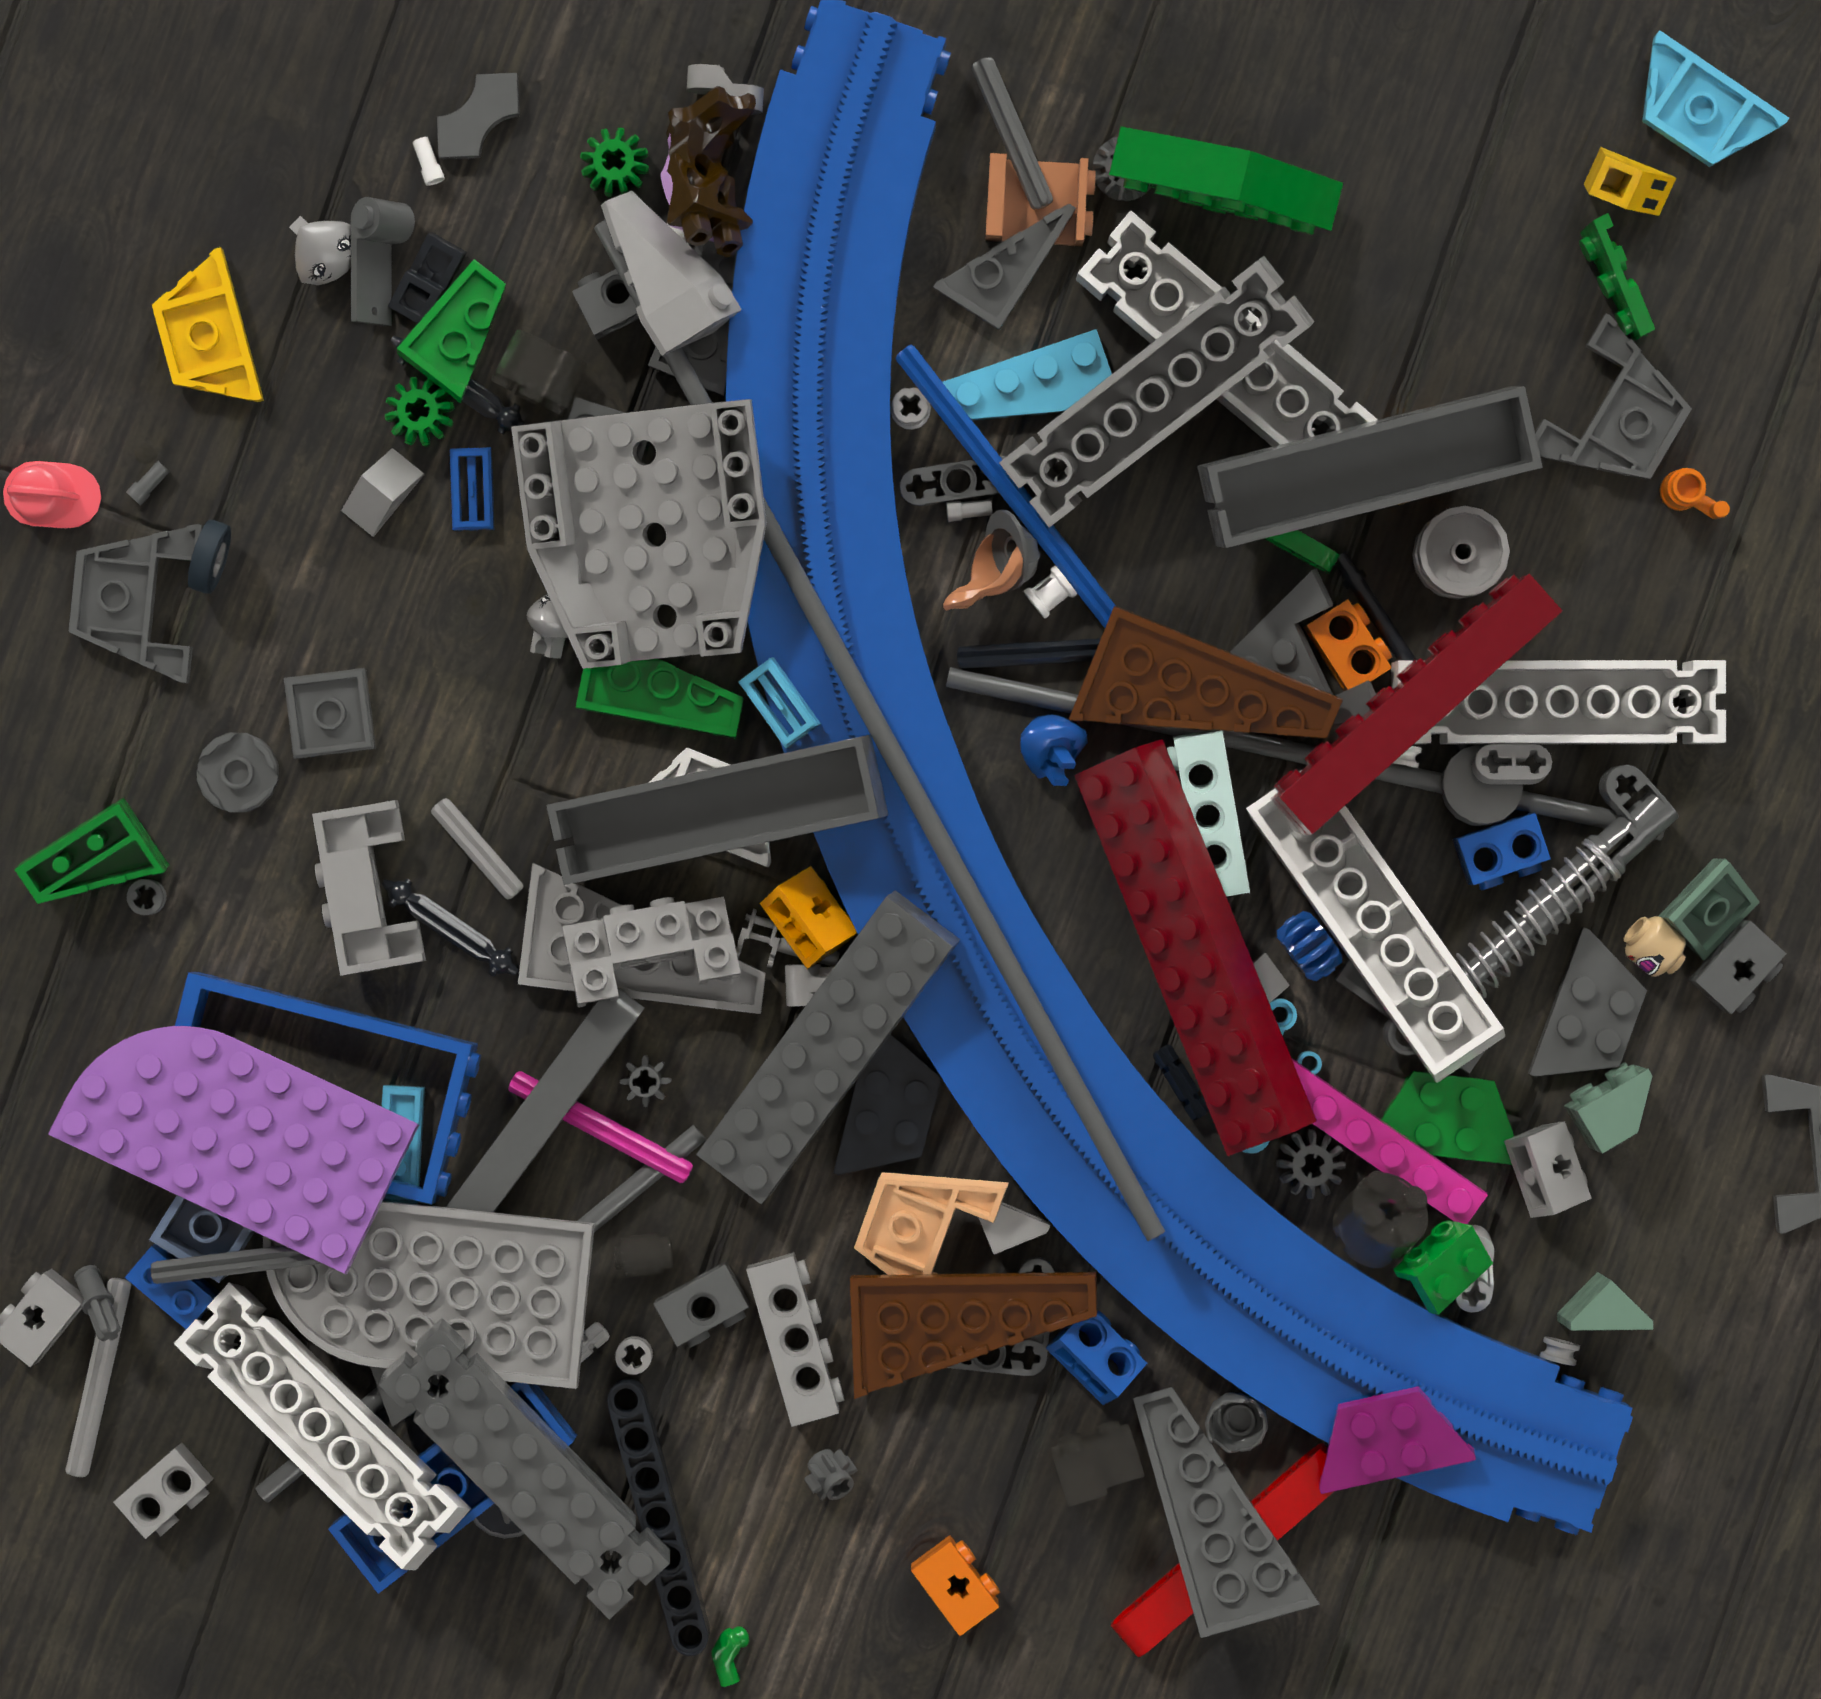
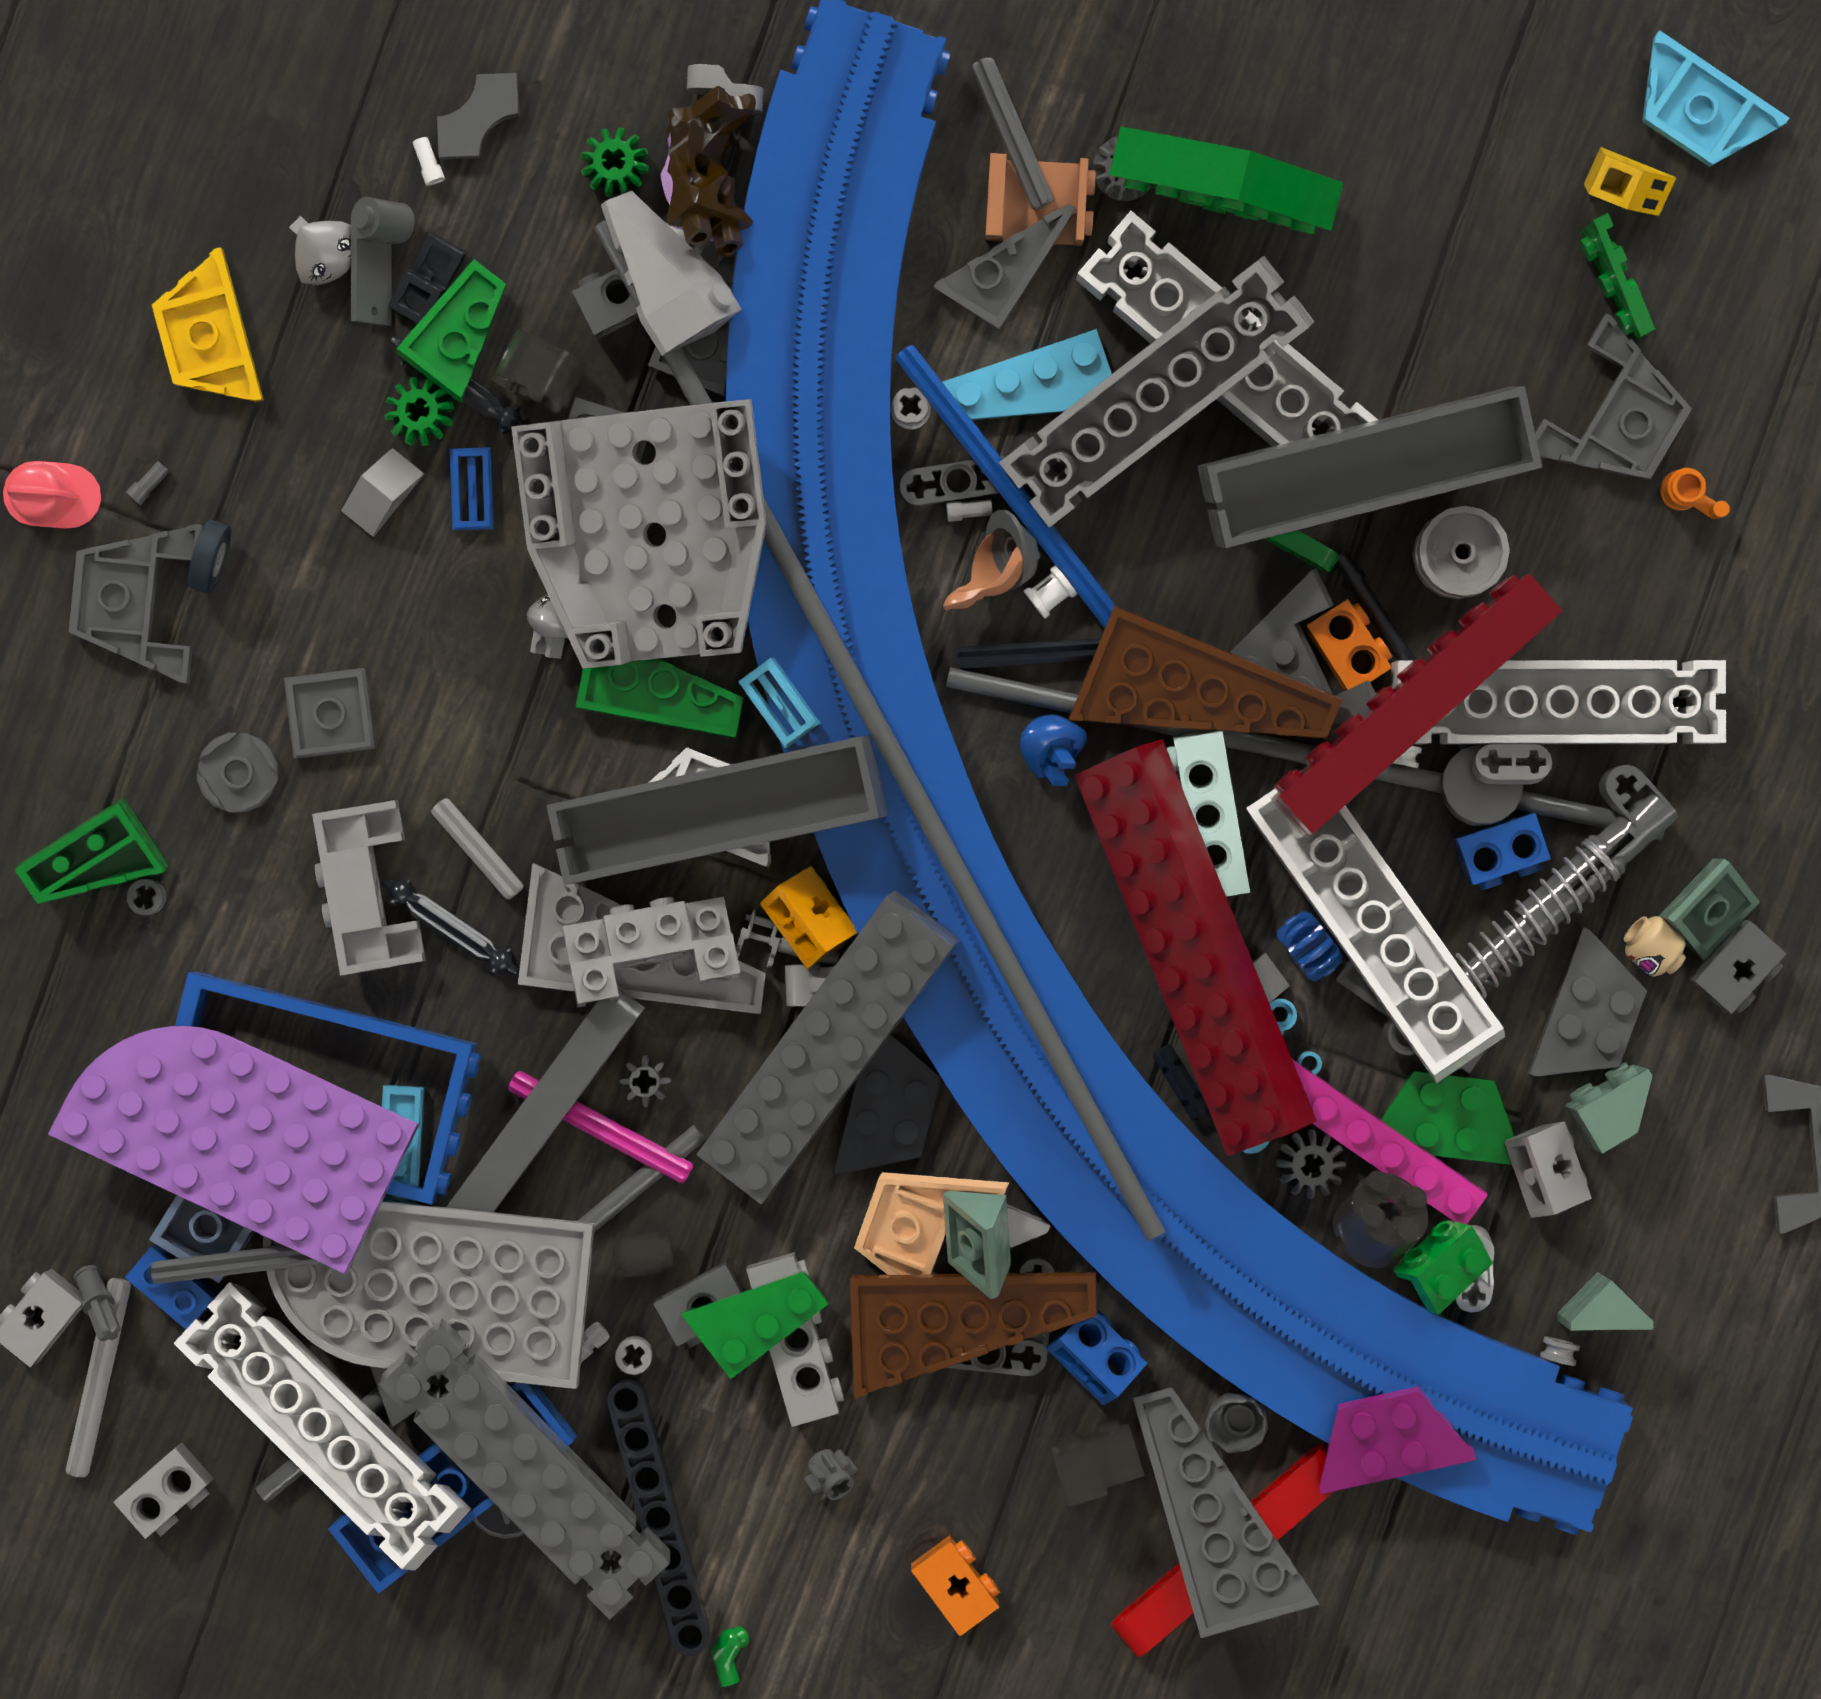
(754, 1321): none -> green wing
(978, 1238): none -> sand green slope

